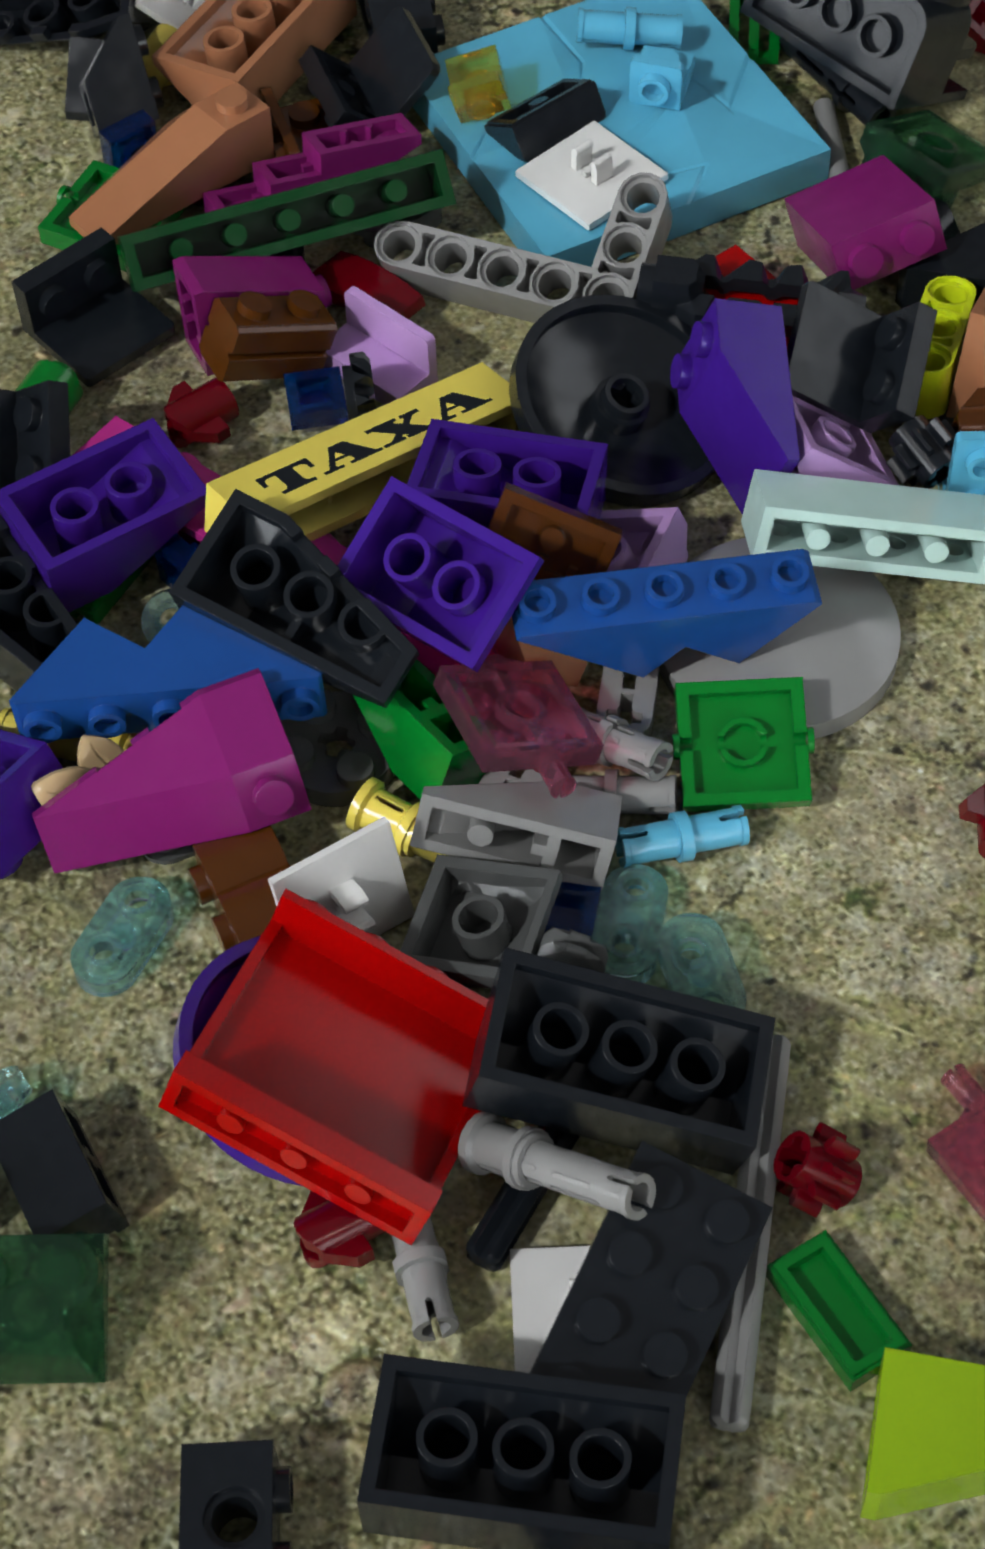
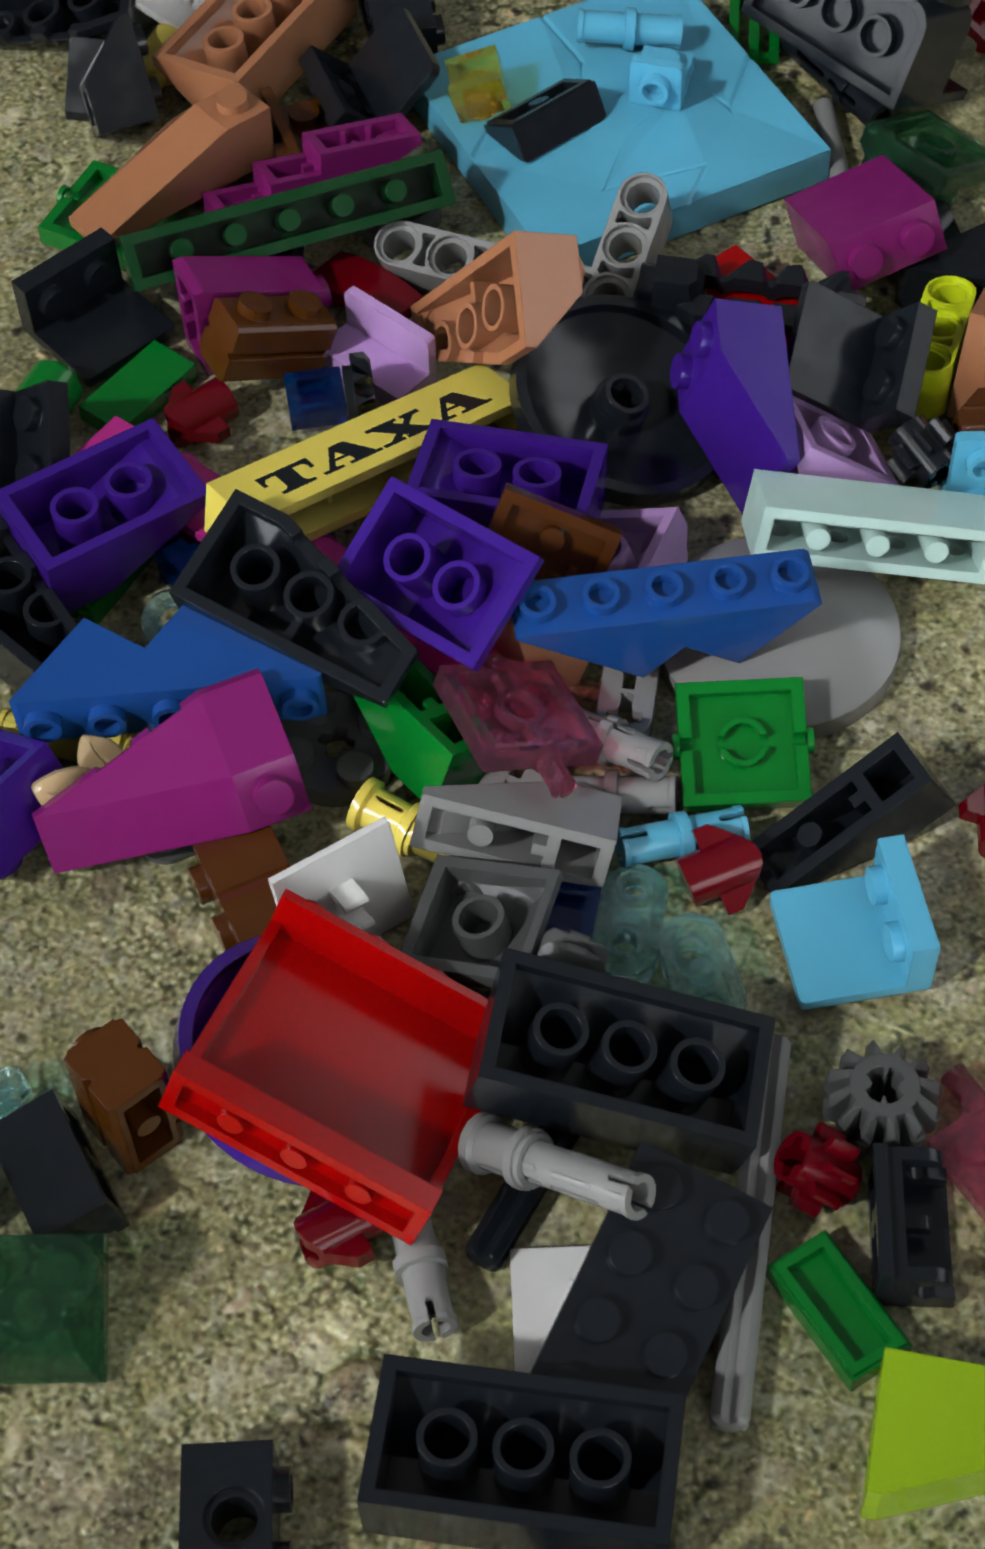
(121, 1093): none -> reddish brown brick
(126, 137): clear blue plate -> none
(126, 931): clear light blue plate -> none
(139, 387): none -> green tile
(503, 299): none -> nougat wedge
(586, 173): white piece -> none
(721, 868): none -> dark red piece
(840, 824): none -> black slope
(858, 933): none -> medium azure bracket
(888, 1079): none -> dark grey gear
(909, 1227): none -> black hinge

